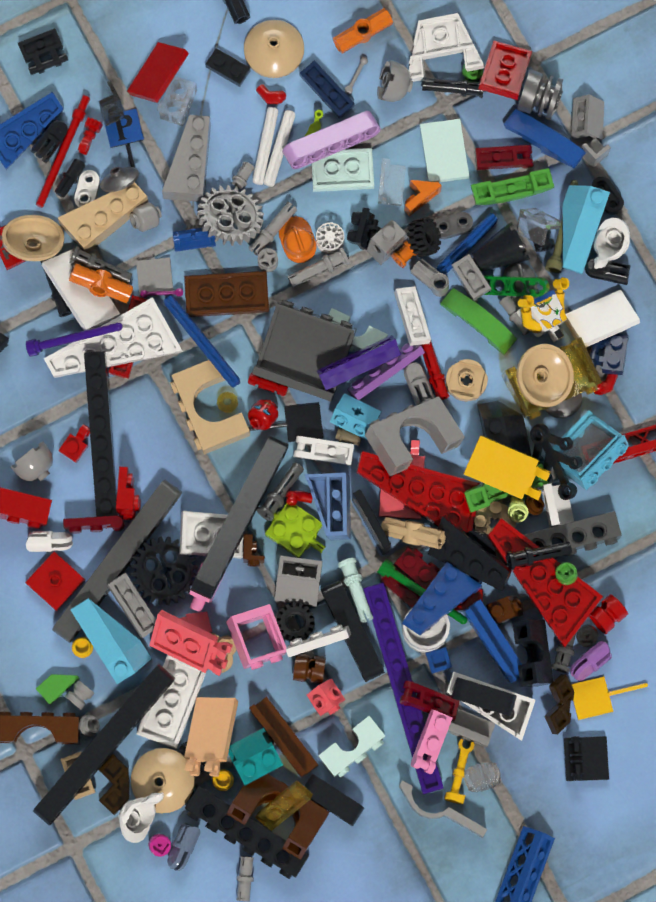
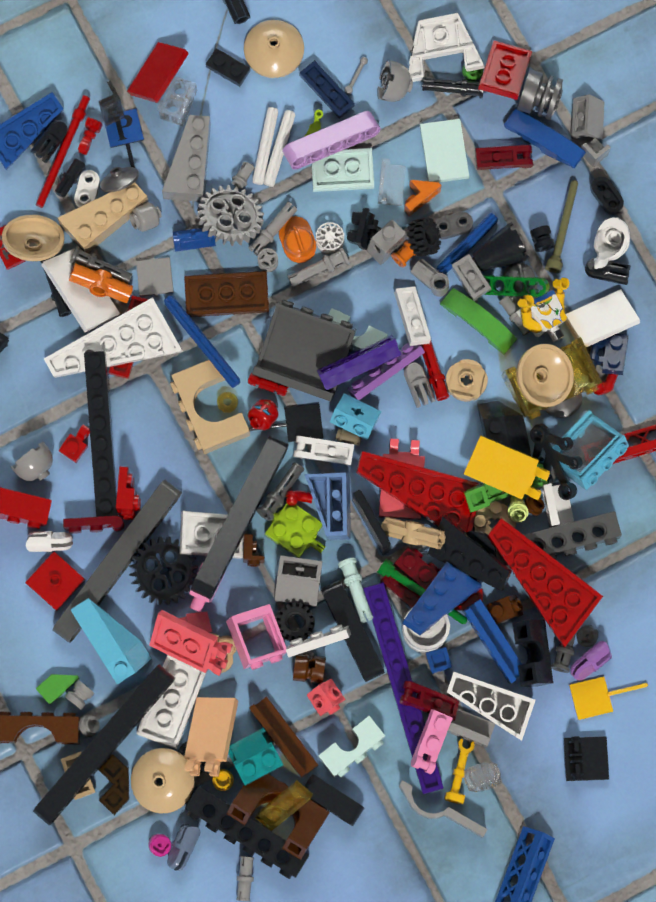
(35, 346): dark purple piece -> none
(40, 46): black plate -> none
(82, 647): yellow plate -> none
(132, 605): light grey plate -> none
(138, 816): white piece -> none
(178, 292): magenta hinge -> none
(271, 97): red arm -> none
(352, 37): orange piece -> none
(428, 415): light grey arch -> none
(483, 696): black beam -> none
(512, 189): bright green slope -> none
(526, 557): black pin -> none
(535, 223): clear panel -> none
(563, 694): dark brown tile -> none
(566, 573): bright green tile -> none
(581, 219): medium azure wedge -> none
(609, 613): red wheel -> none

